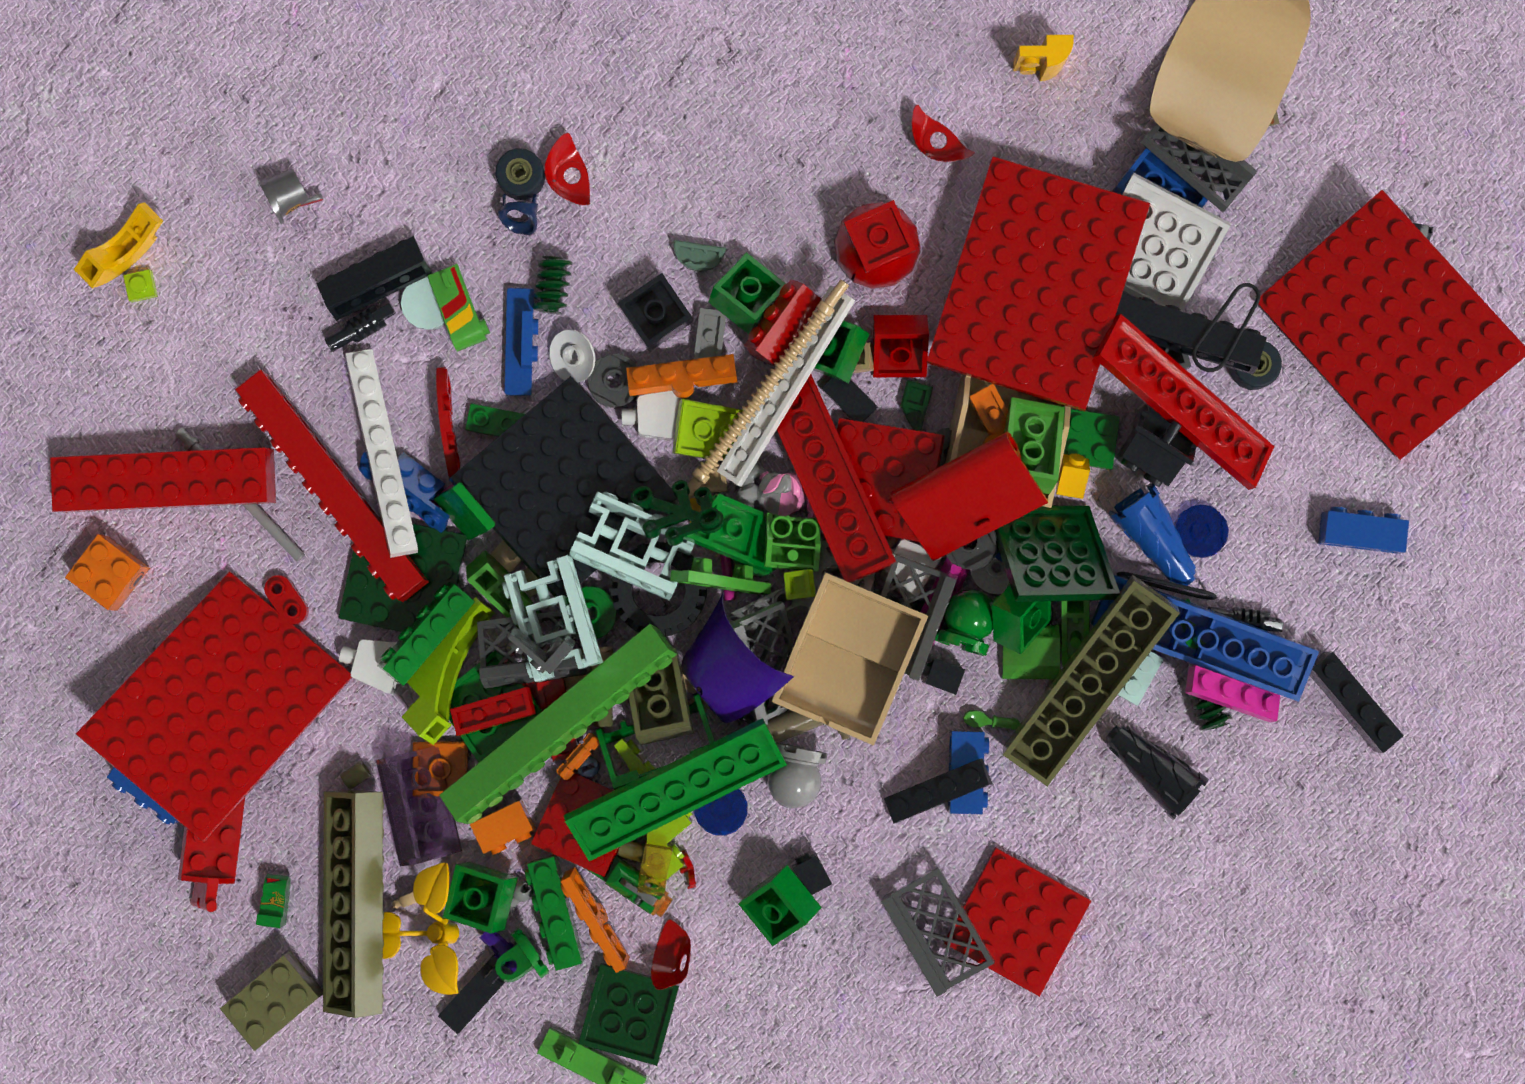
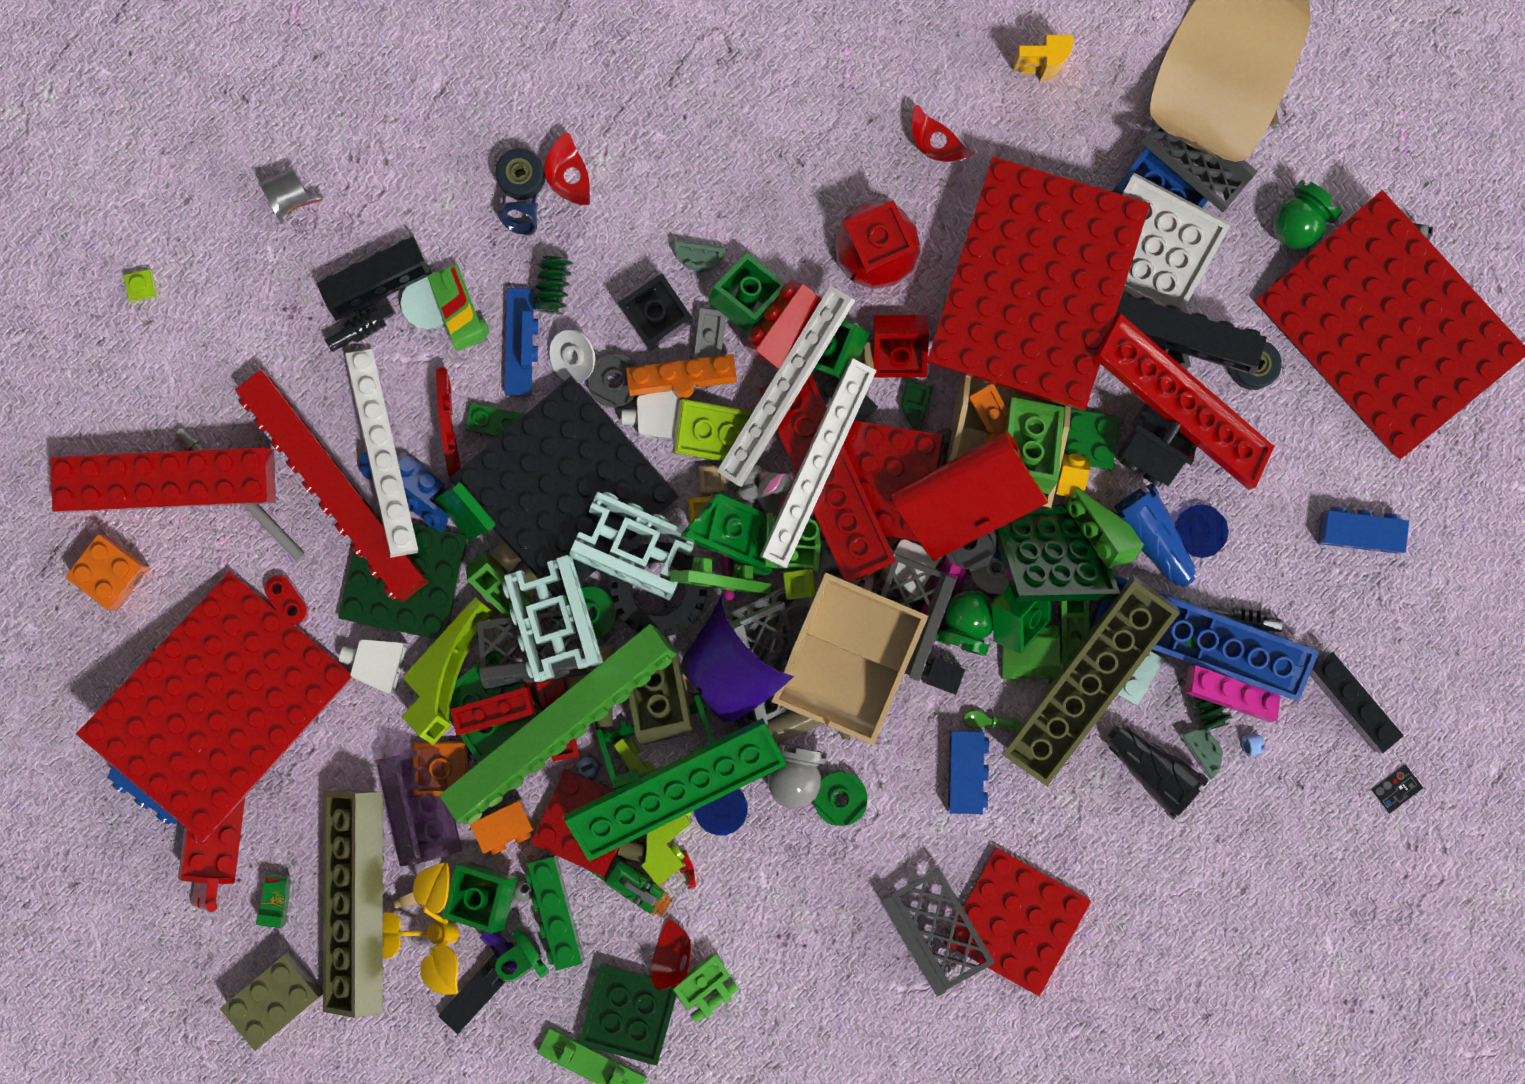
(121, 251): yellow arch -> none
(355, 775): olive hinge -> none
(426, 633): green brick -> none
(541, 660): dark grey bracket -> none
(578, 756): orange axle -> none
(594, 916): orange hinge -> none
(654, 869): clear yellow bracket -> none
(700, 982): none -> bright green plate
(707, 520): dark green plant -> none
(780, 905): green brick -> none
(811, 872): black brick -> none
(818, 463): none -> white plate
(825, 308): tan hose -> none
(856, 799): none -> green plate
(938, 791): black plate -> none
(1108, 533): none -> bright green slope
(1205, 750): none -> sand green plate
(1212, 596): black piece -> none
(1238, 334): black piece -> none
(1252, 744): none -> light blue hinge
(1303, 218): none -> green tile
(1397, 788): none -> black sticker

